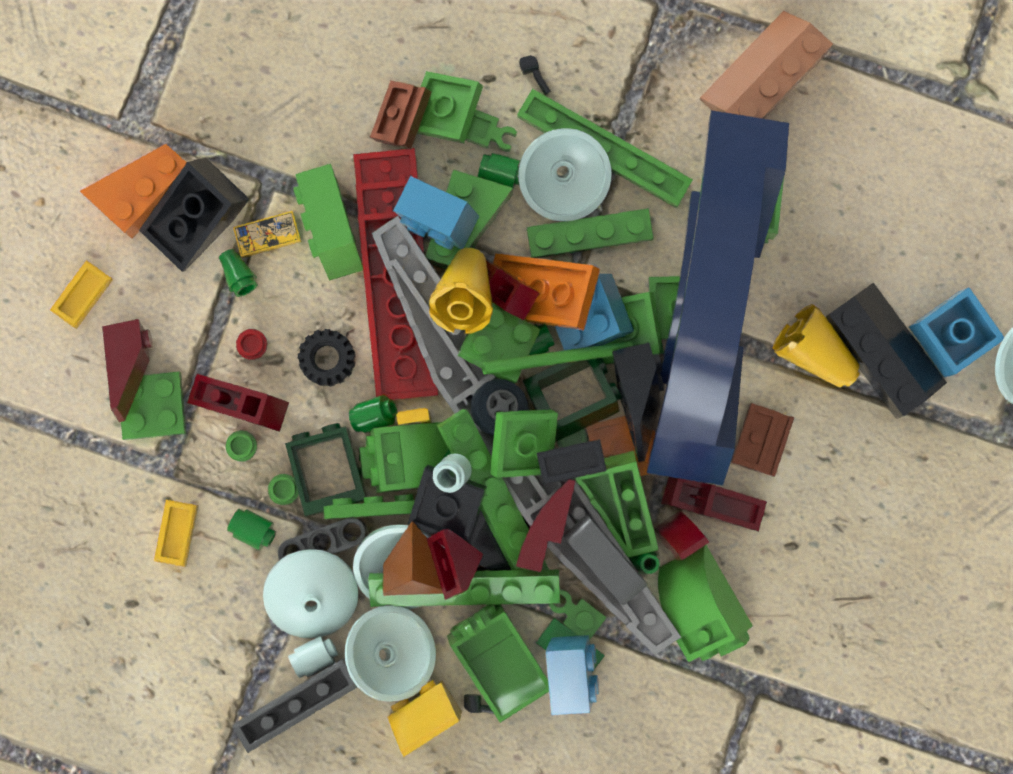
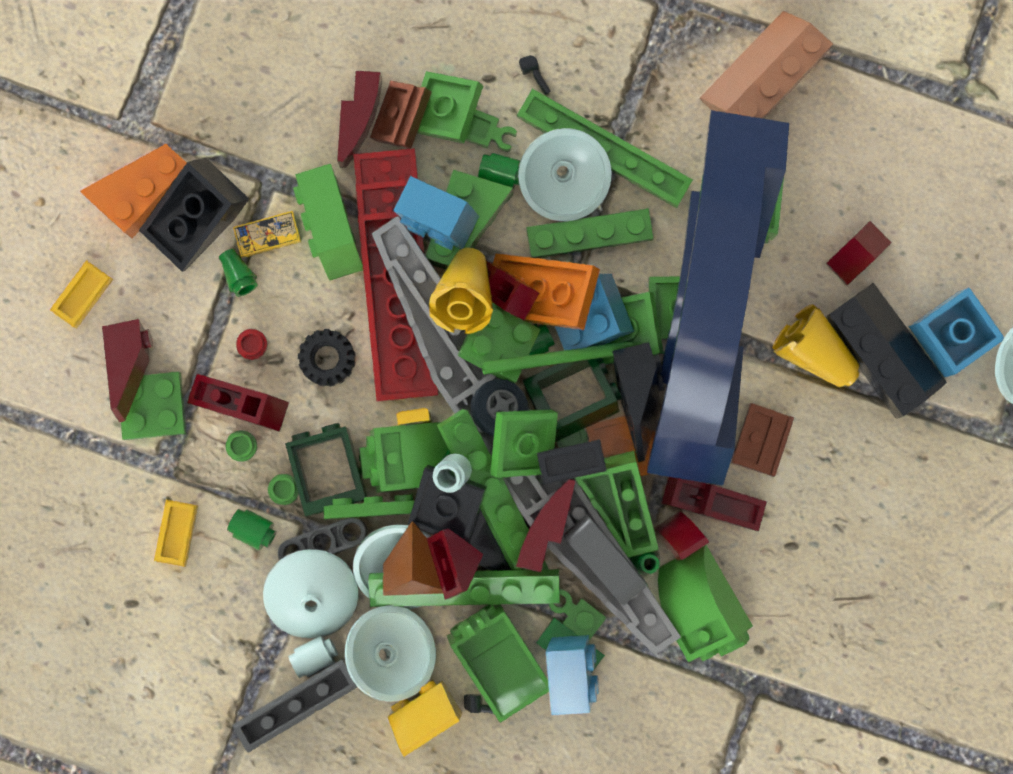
(358, 115): none -> dark red slope
(373, 414): green brick -> none
(858, 253): none -> dark red slope

